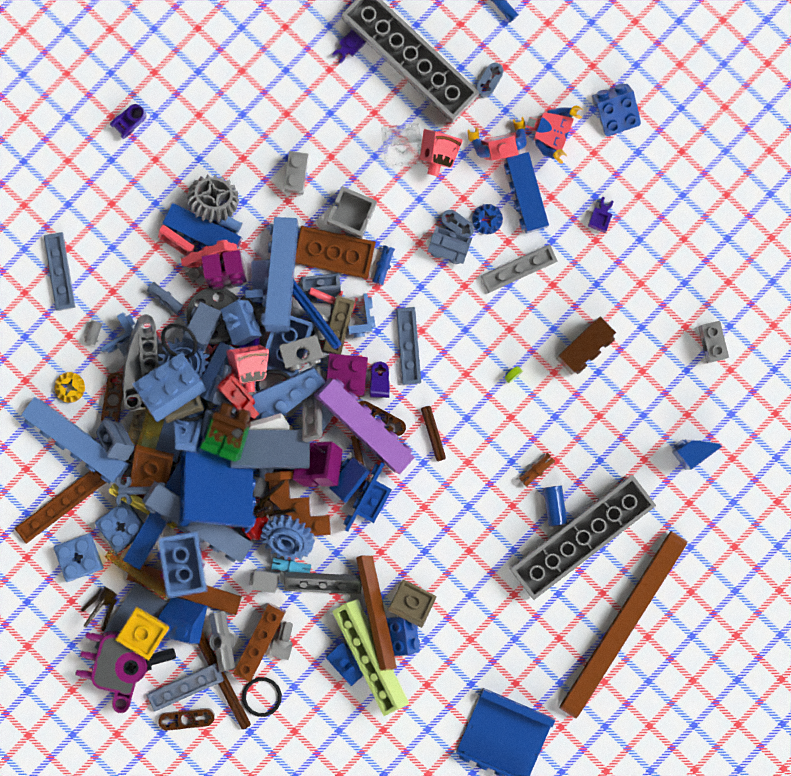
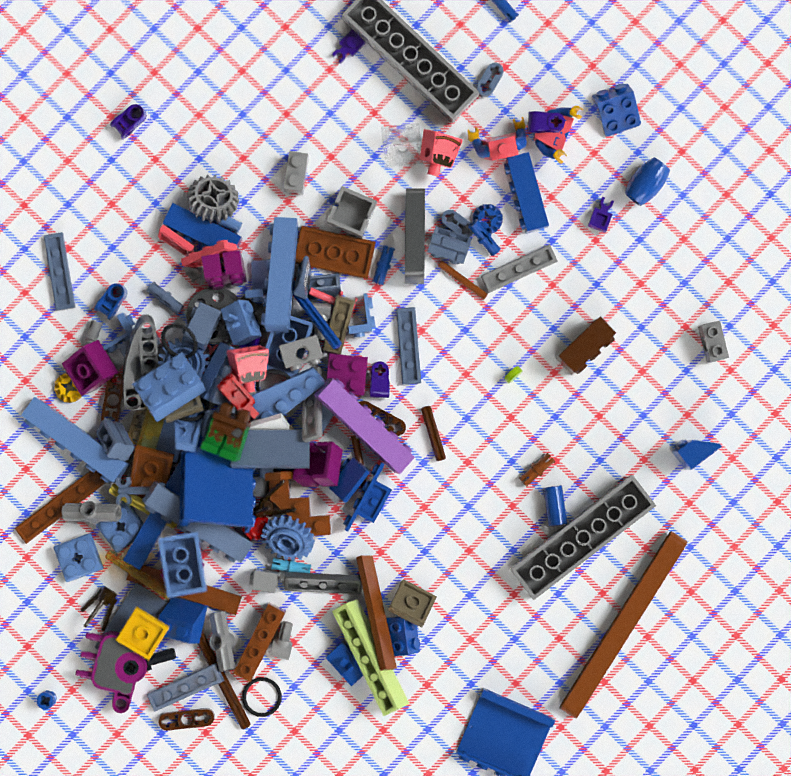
(41, 697): none -> blue bush
(89, 367): none -> magenta brick
(100, 512): none -> light grey piece
(110, 301): none -> blue piece
(303, 278): none -> sand blue slope
(415, 236): none -> dark grey beam
(463, 280): none -> dark orange piece
(484, 237): none -> blue pin
(541, 122): none -> dark purple piece
(647, 181): none -> blue piece

